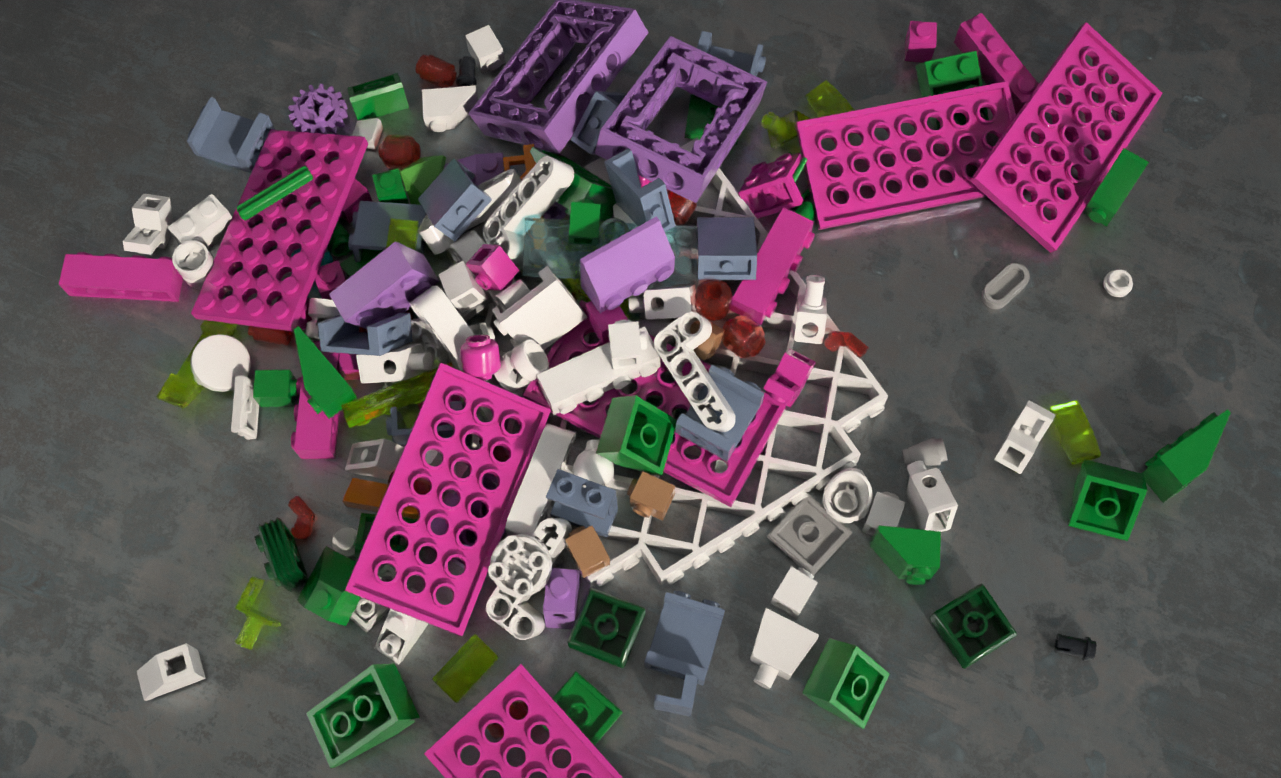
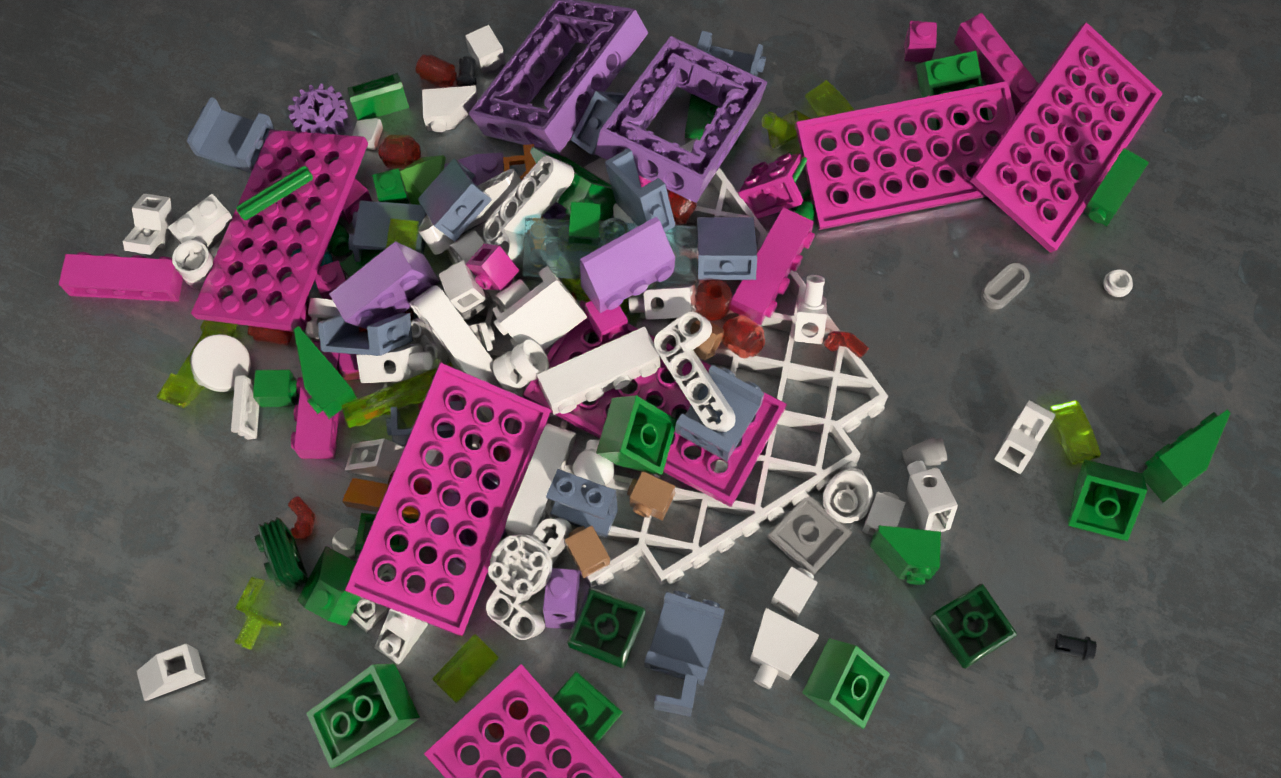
(480, 357): dark pink head -> none
(626, 344): white brick -> none
(789, 377): dark pink brick -> none

